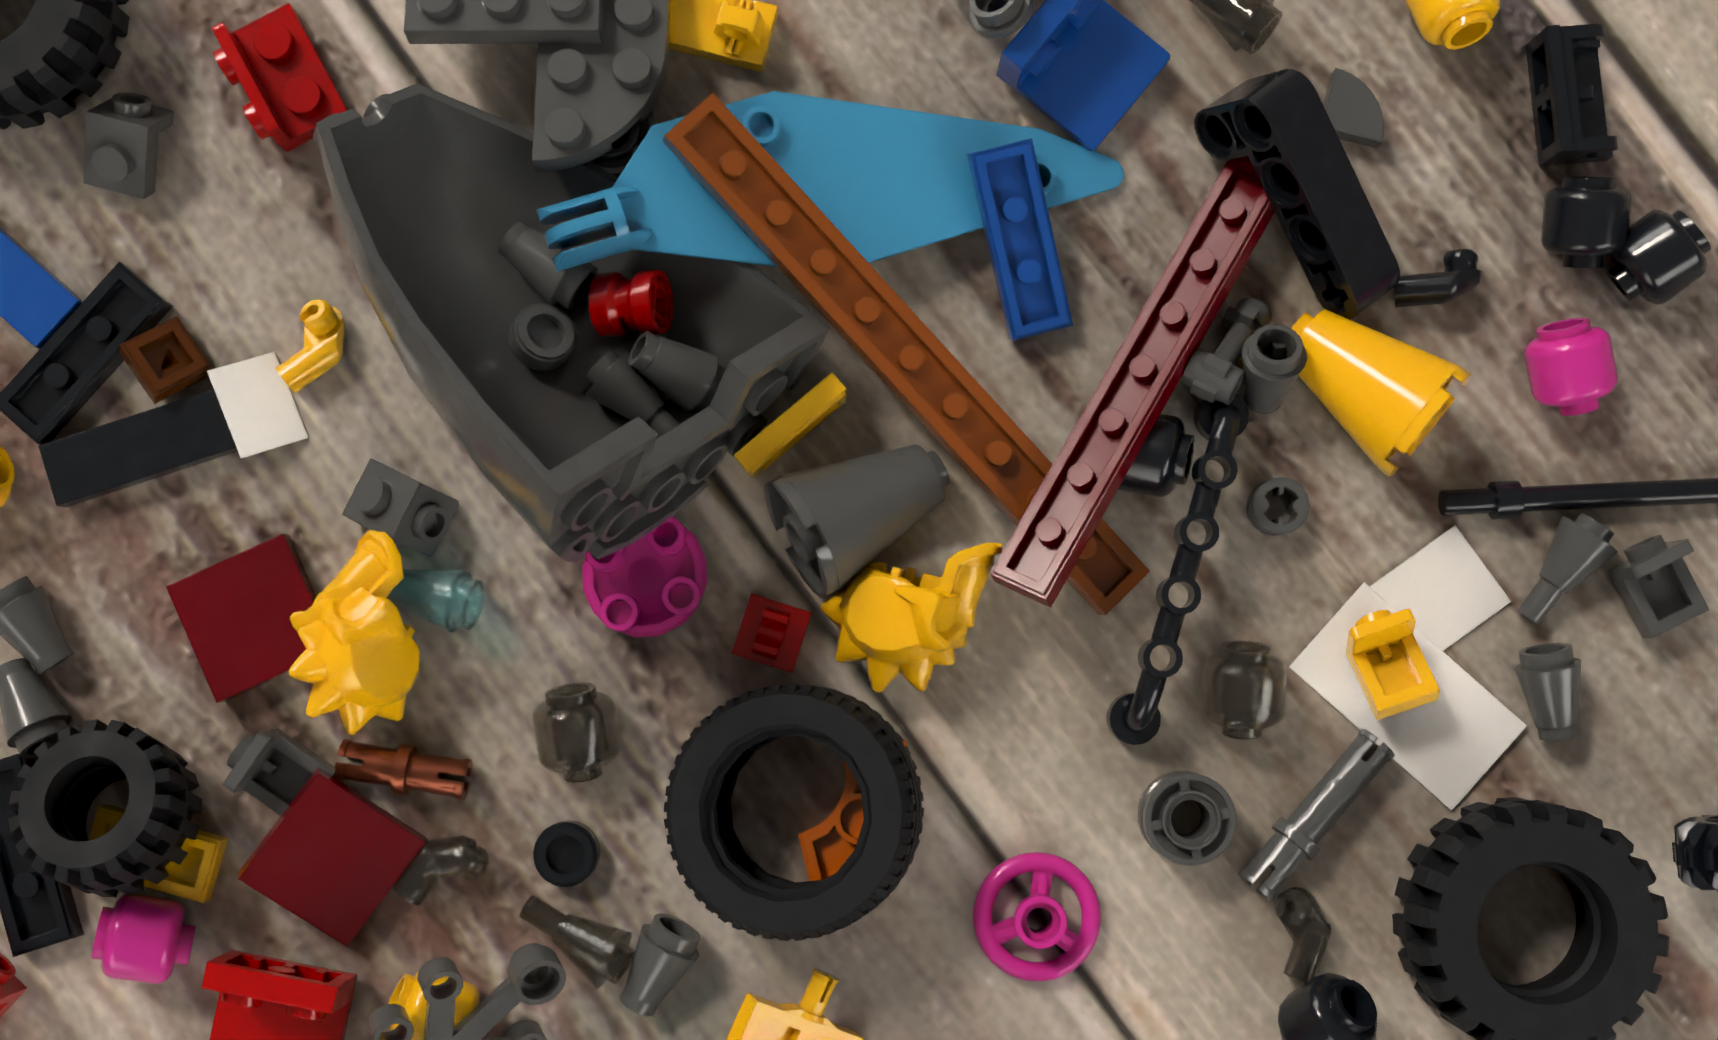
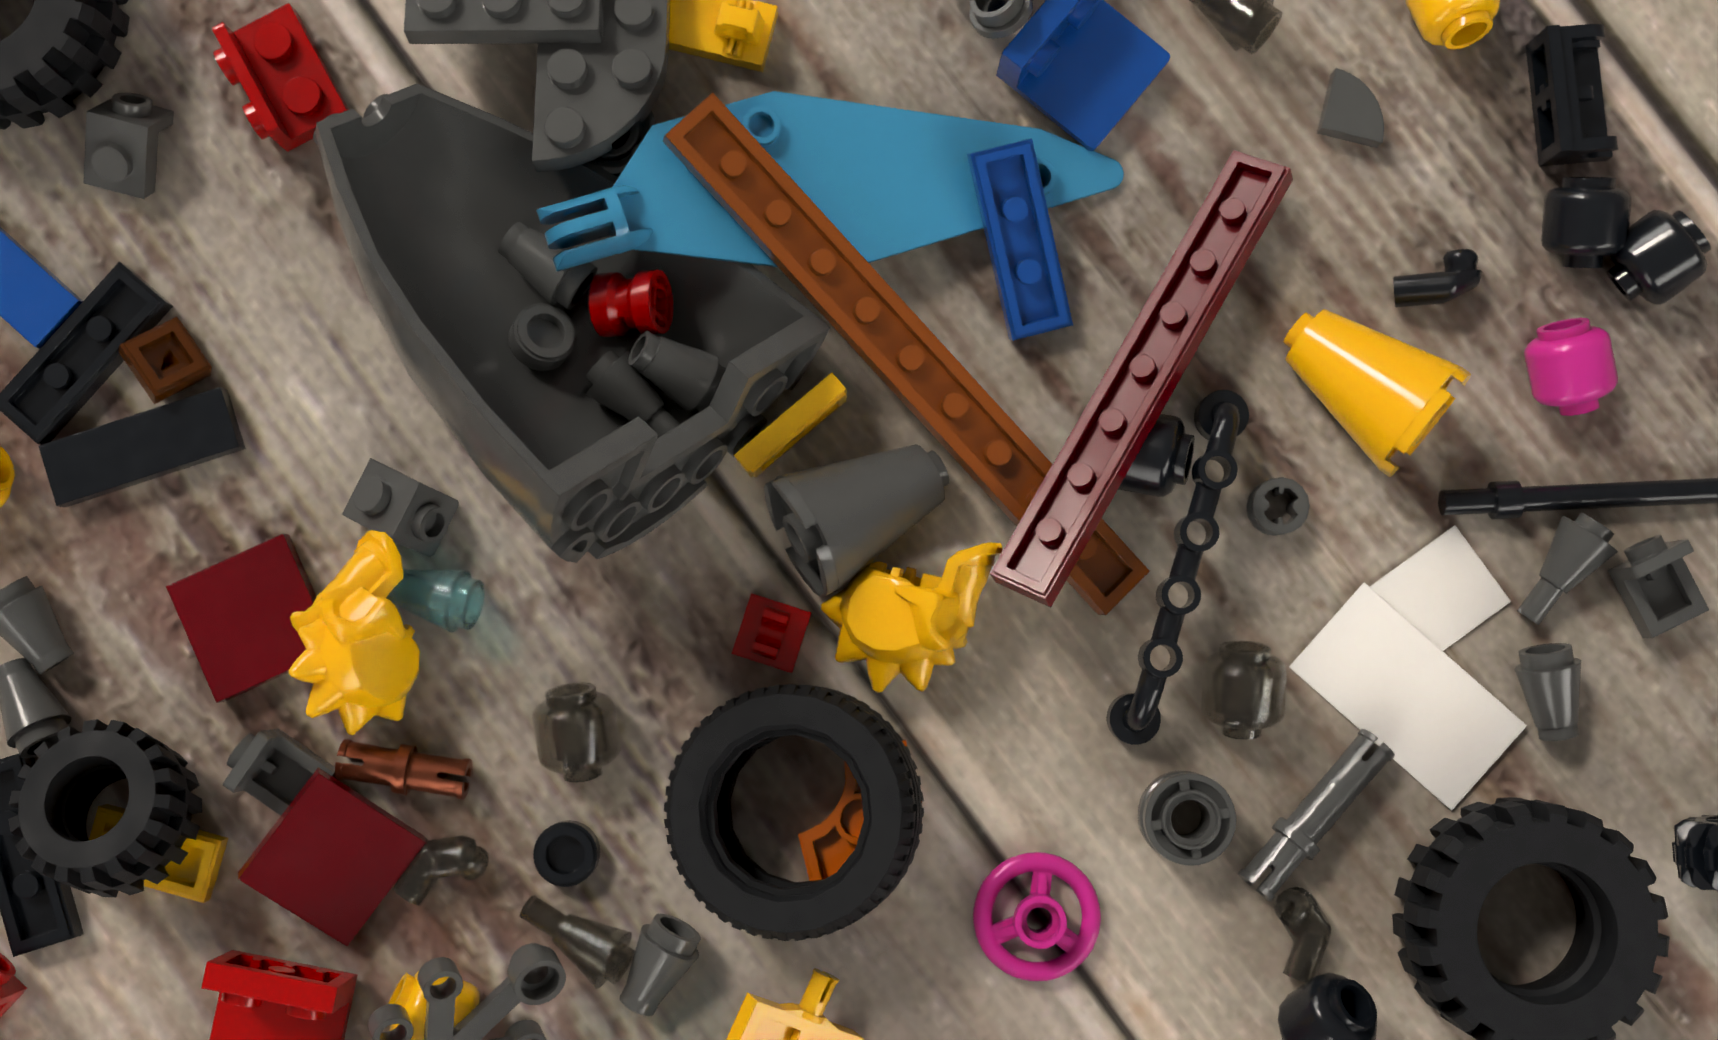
(142, 939): dark pink head -> none
(257, 405): white sticker -> none
(321, 345): yellow arm -> none
(649, 583): dark pink dish -> none
(1216, 374): dark grey bar -> none
(1271, 365): dark grey cone -> none
(1308, 183): black beam -> none
(1390, 663): yellow bracket -> none

